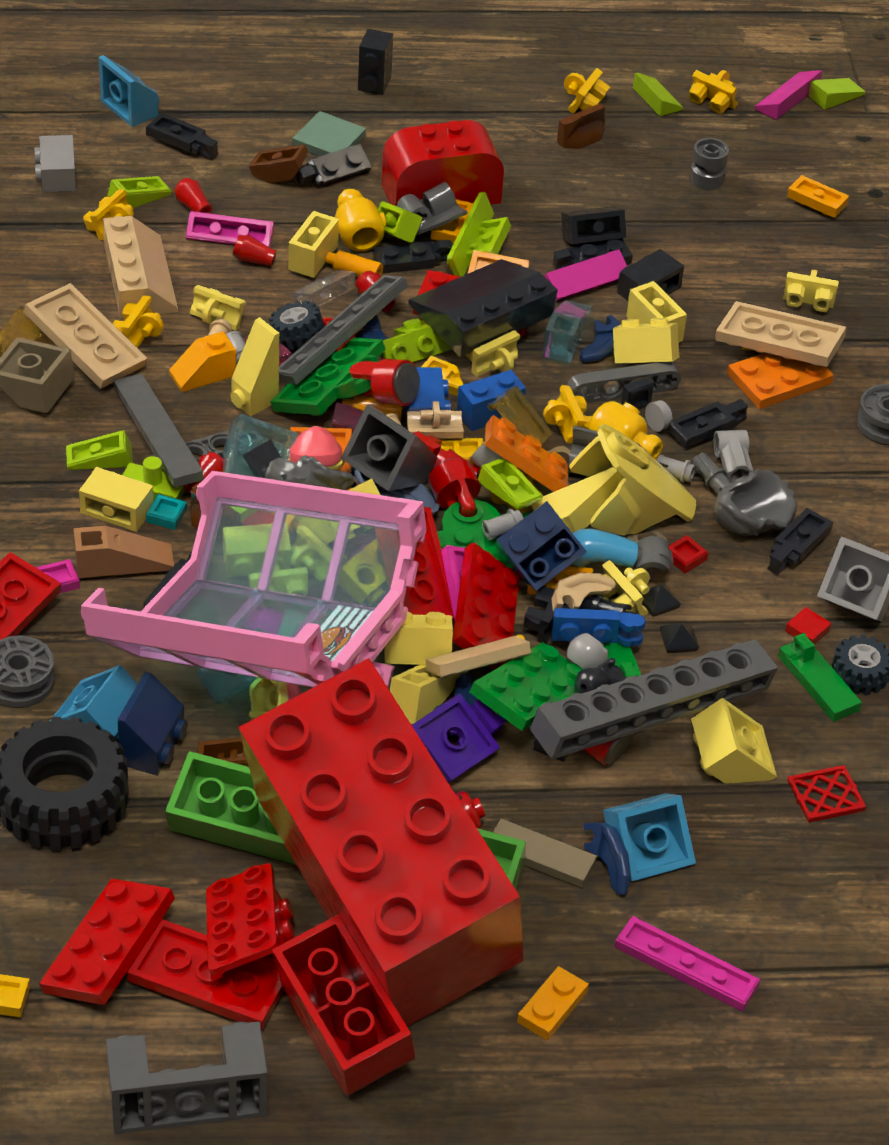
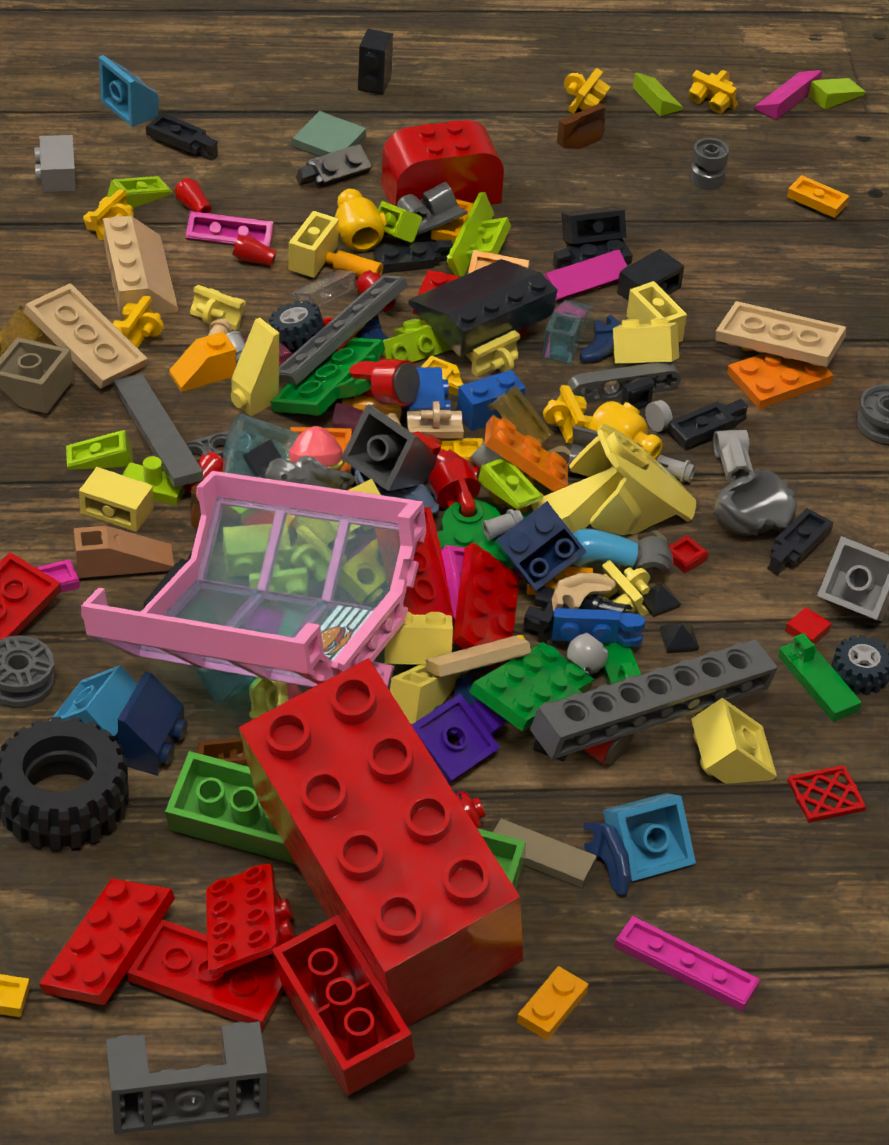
(166, 512): teal tile -> none
(278, 163): reddish brown slope -> none
(594, 677): black animal -> none
(714, 476): dark grey axle -> none
(810, 290): light yellow hips -> none

